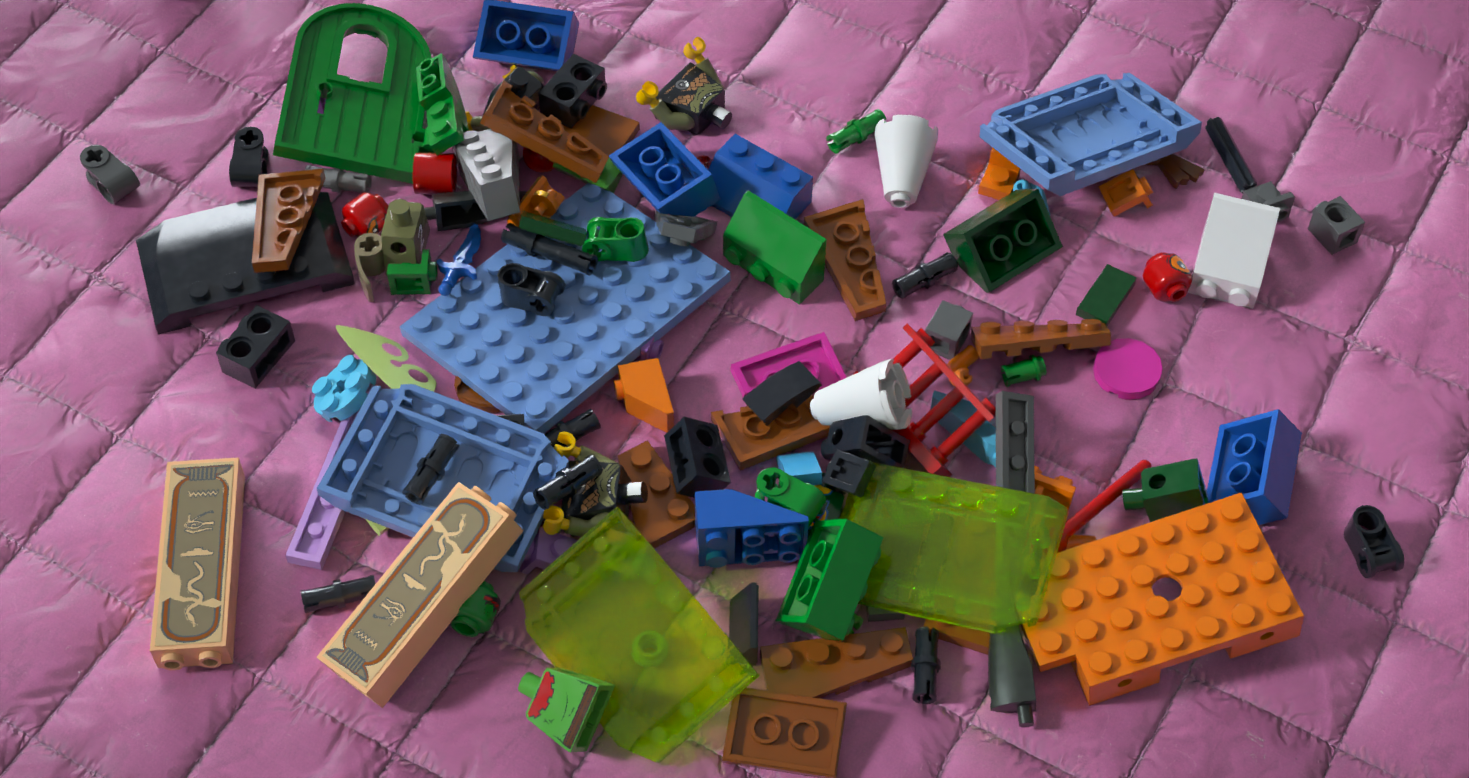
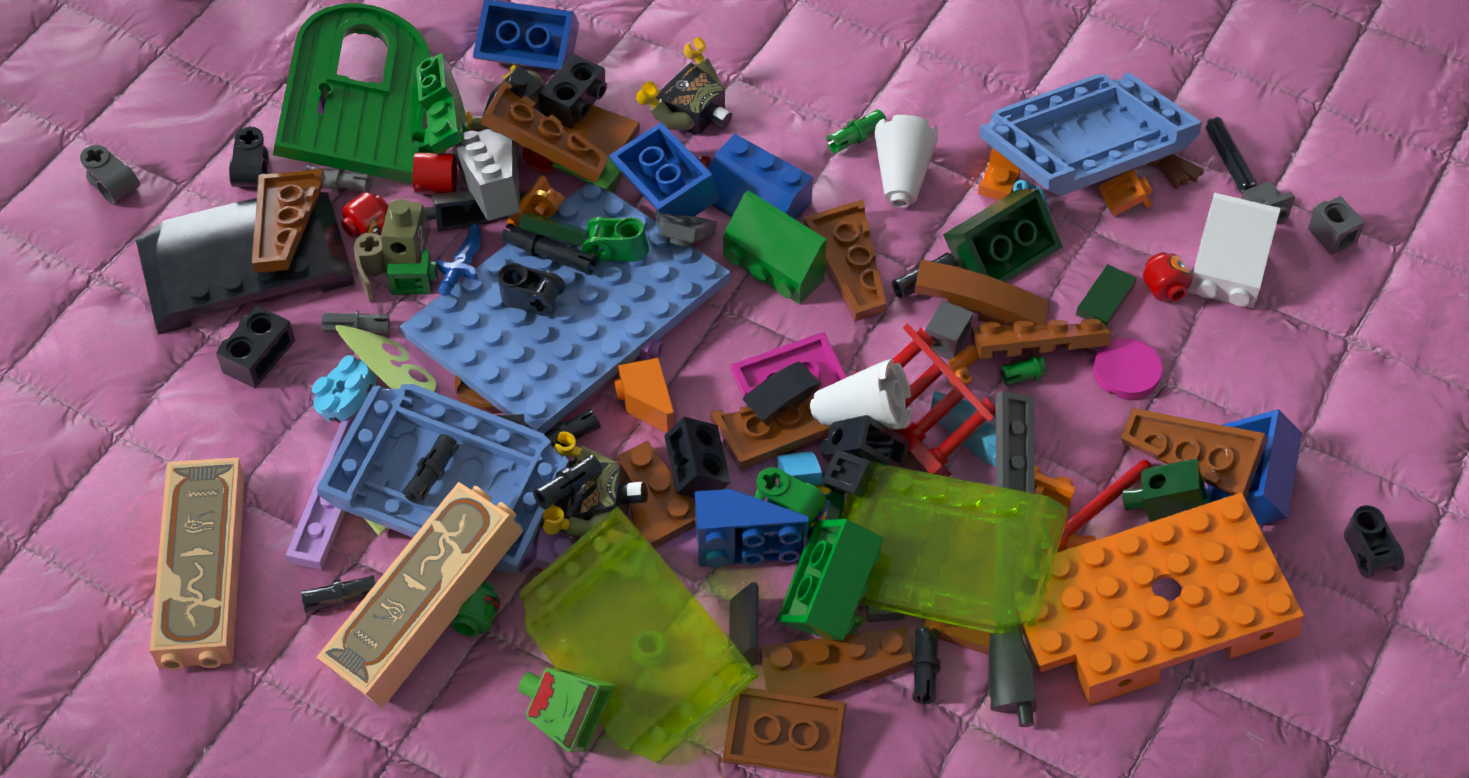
(368, 322): none -> dark grey axle
(980, 293): none -> dark orange slope
(1224, 453): none -> dark orange wing

